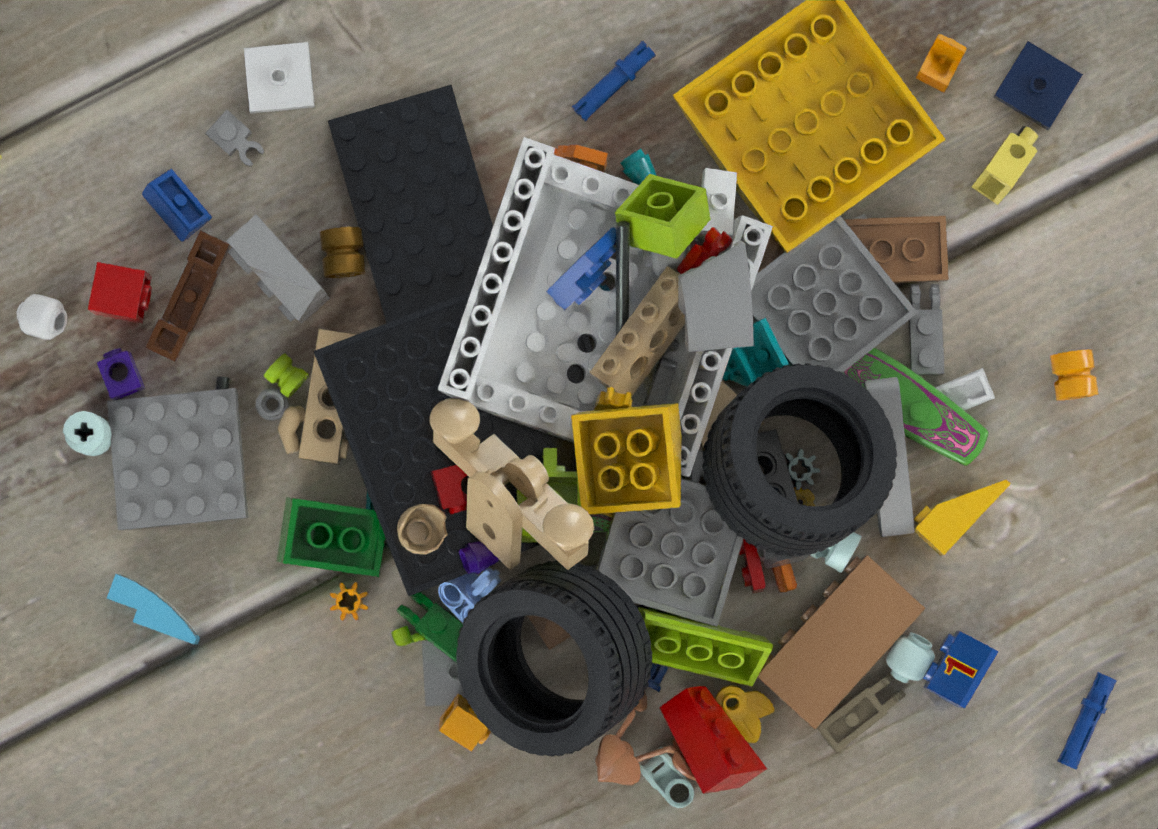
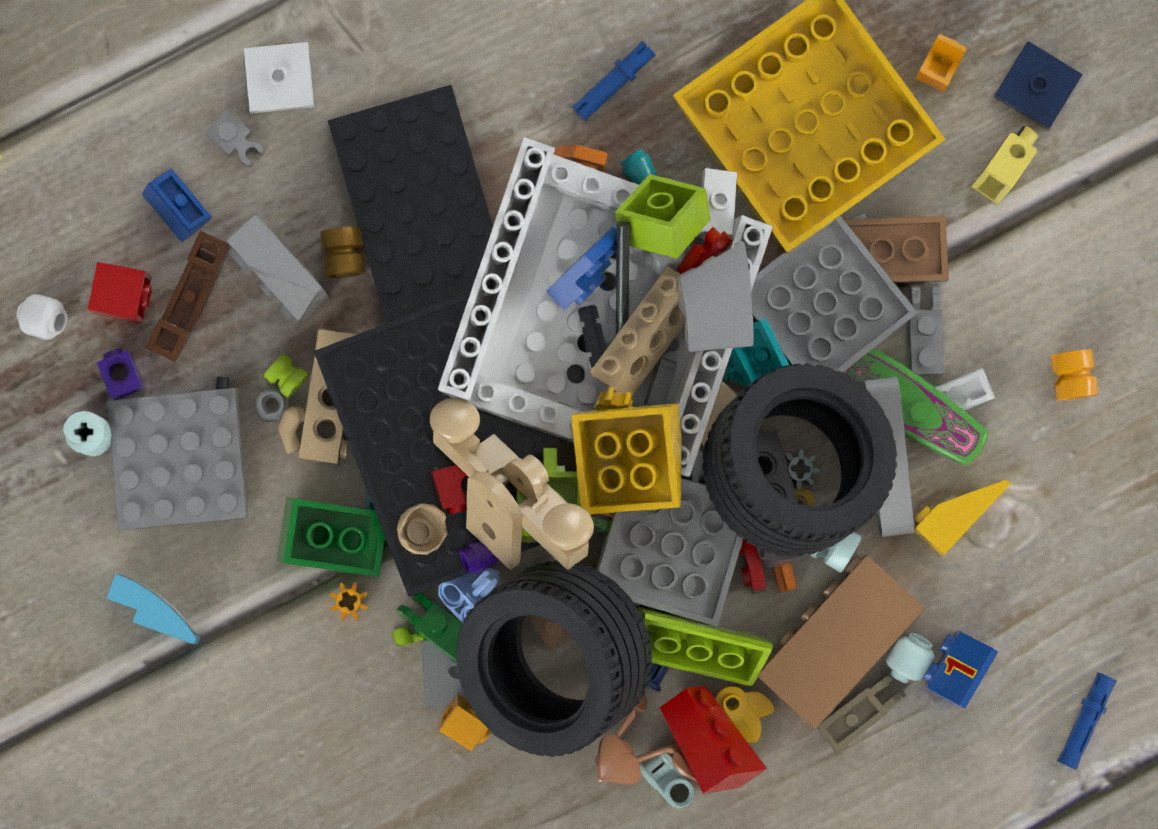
(592, 333): none -> black axle

